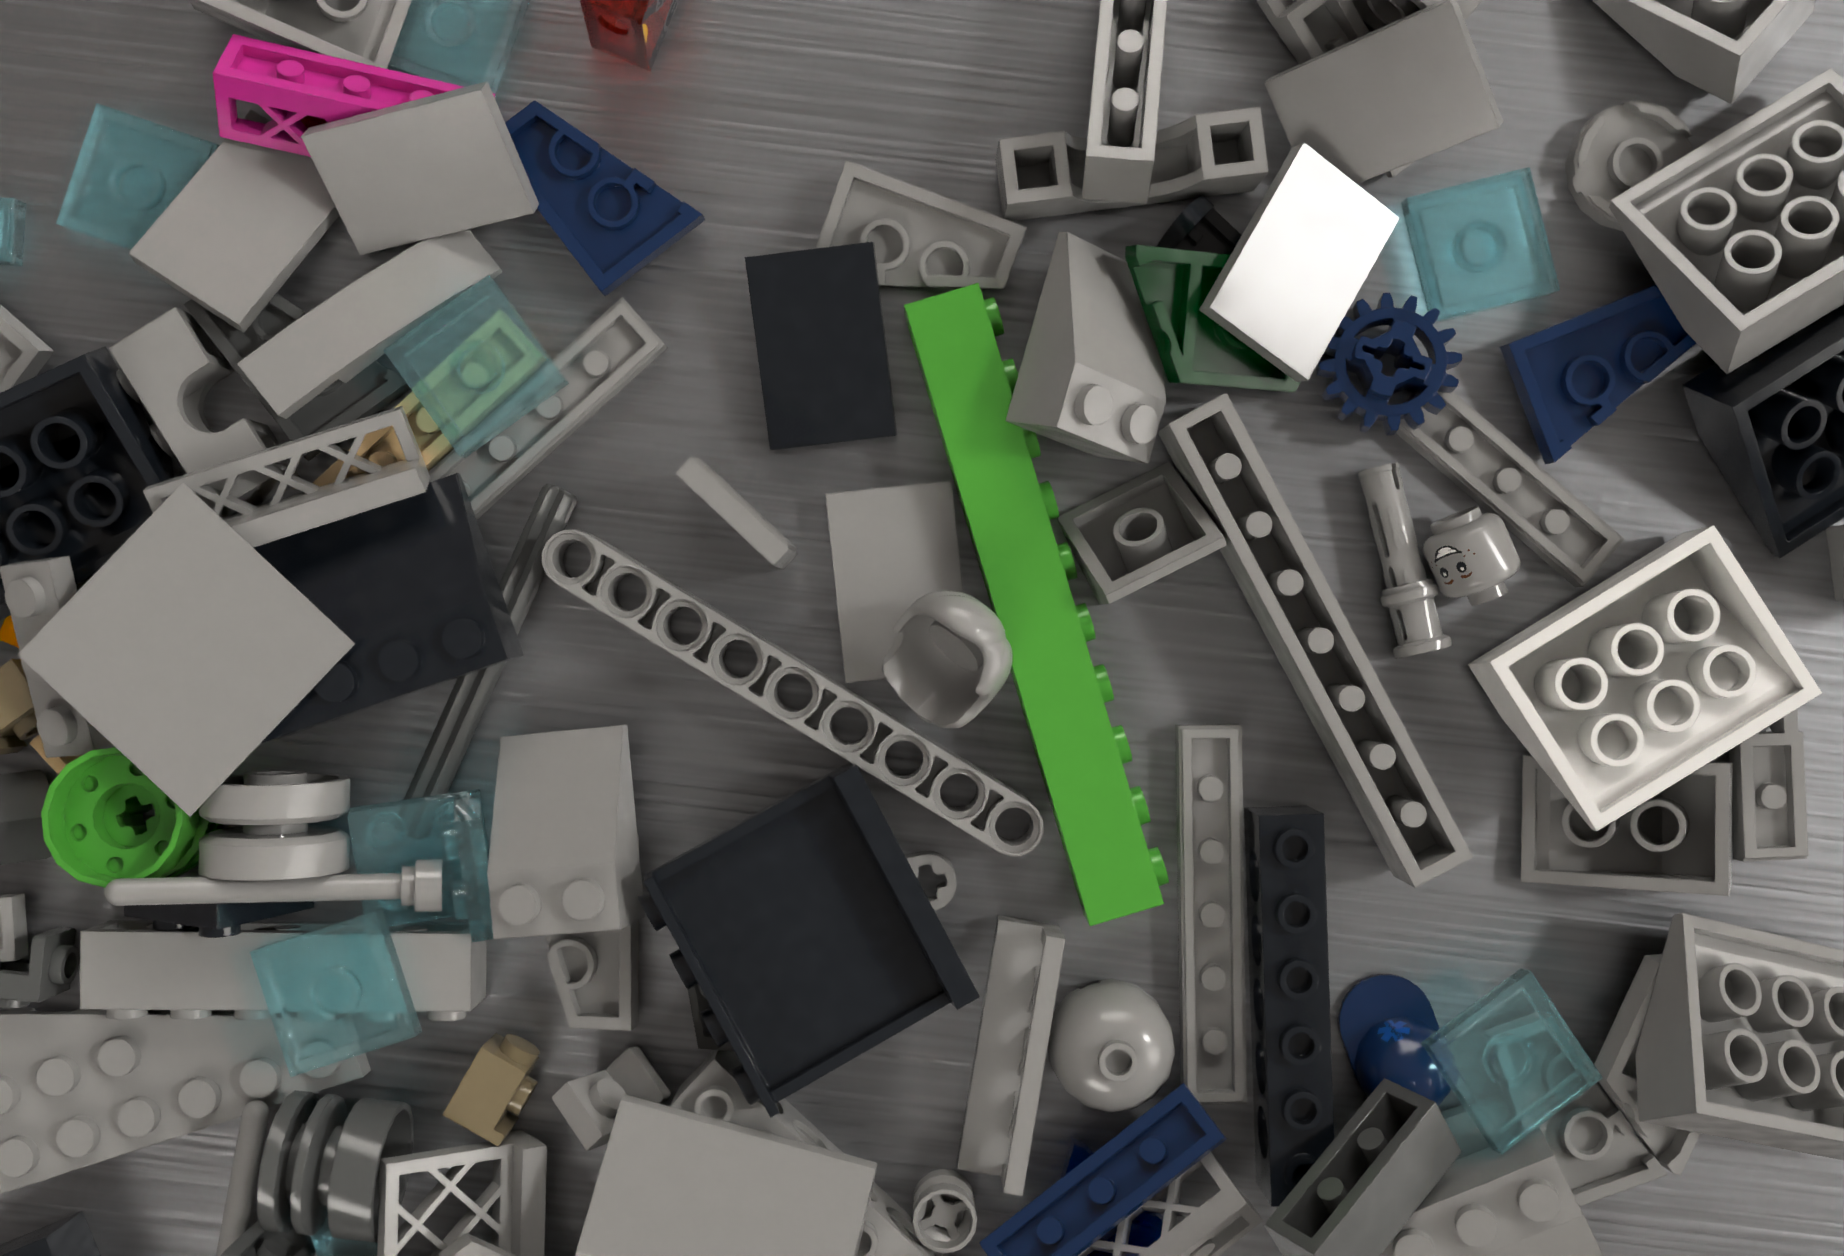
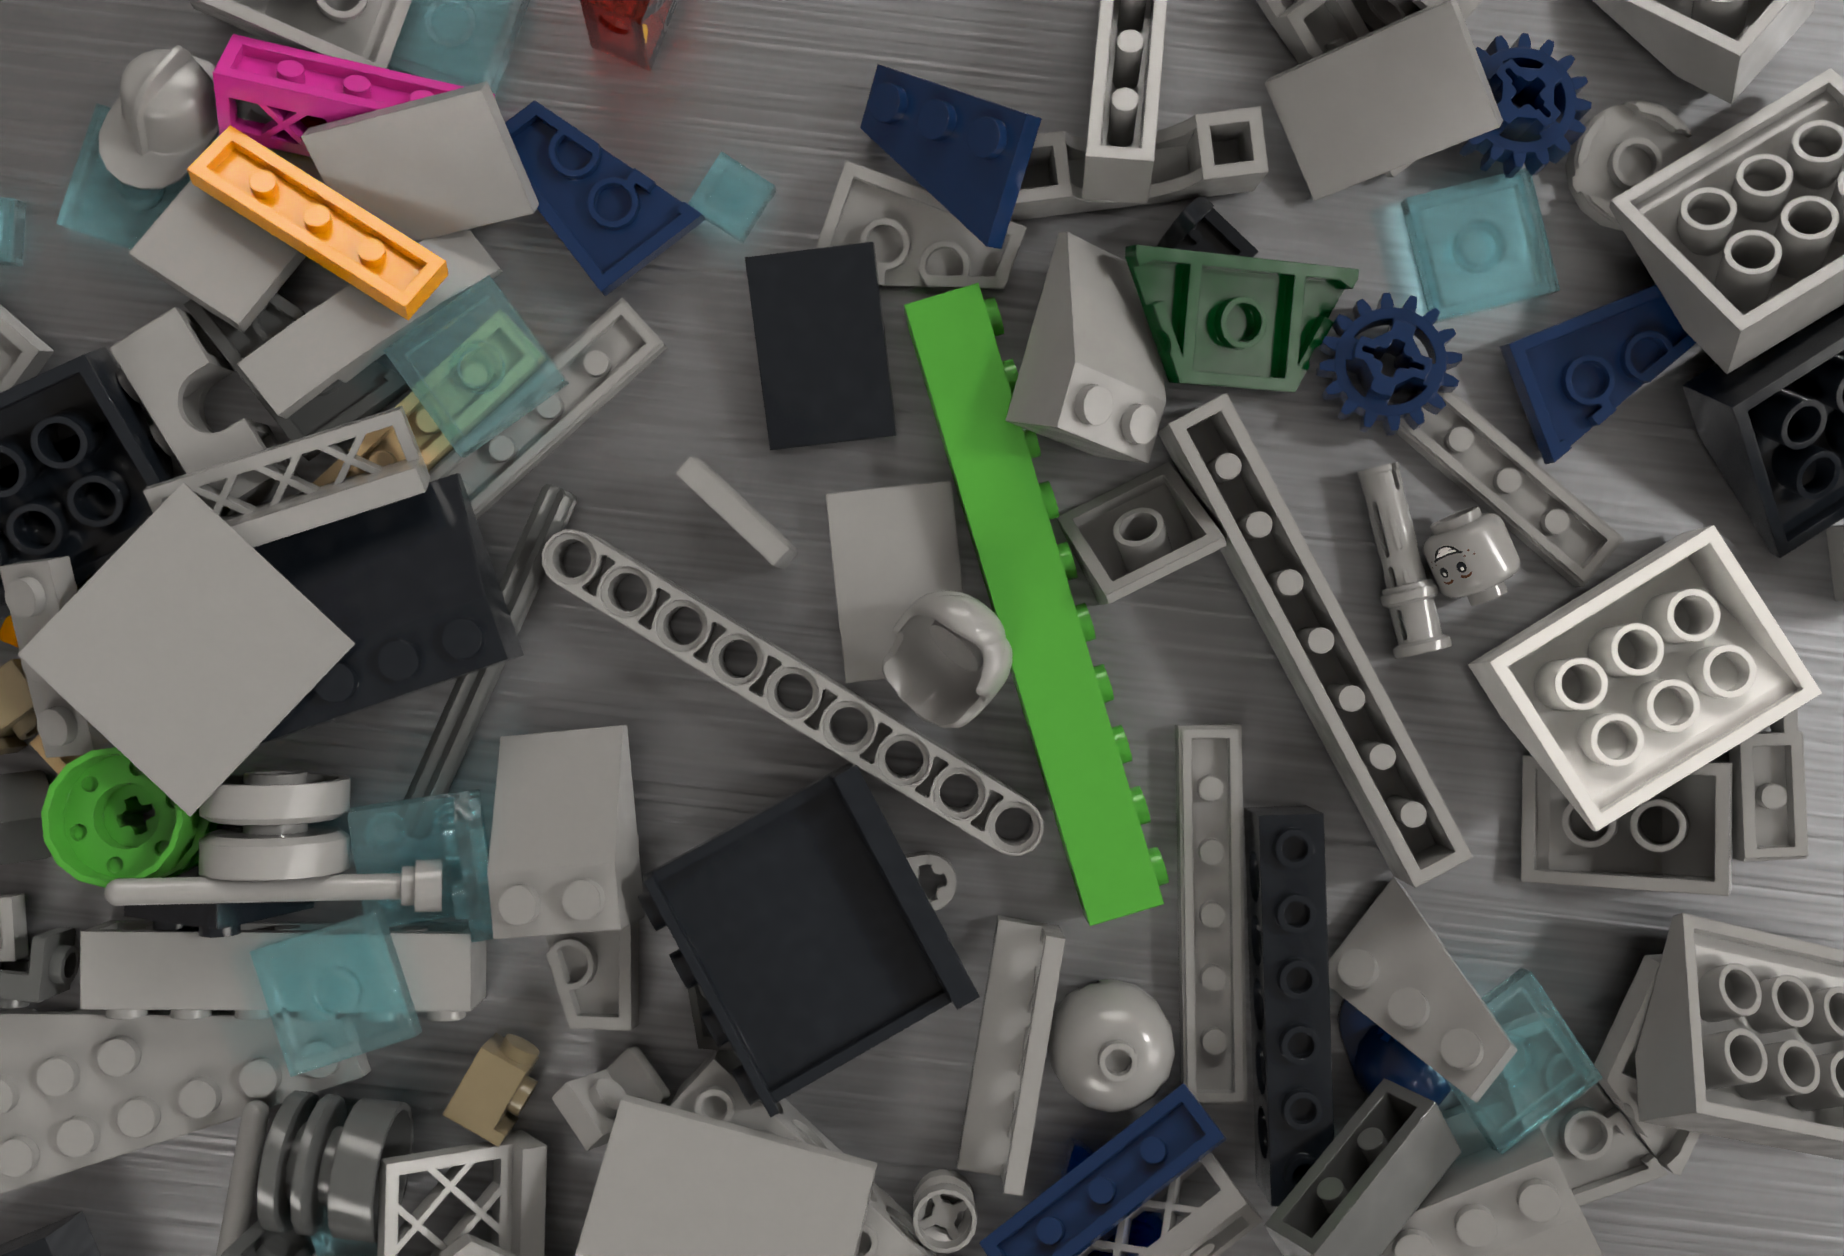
(159, 119): none -> light grey piece
(318, 222): none -> light orange plate
(732, 197): none -> clear light blue tile
(954, 146): none -> dark blue wing
(1299, 263): tile -> none
(1416, 993): none -> light grey wing
(1547, 104): none -> dark blue gear

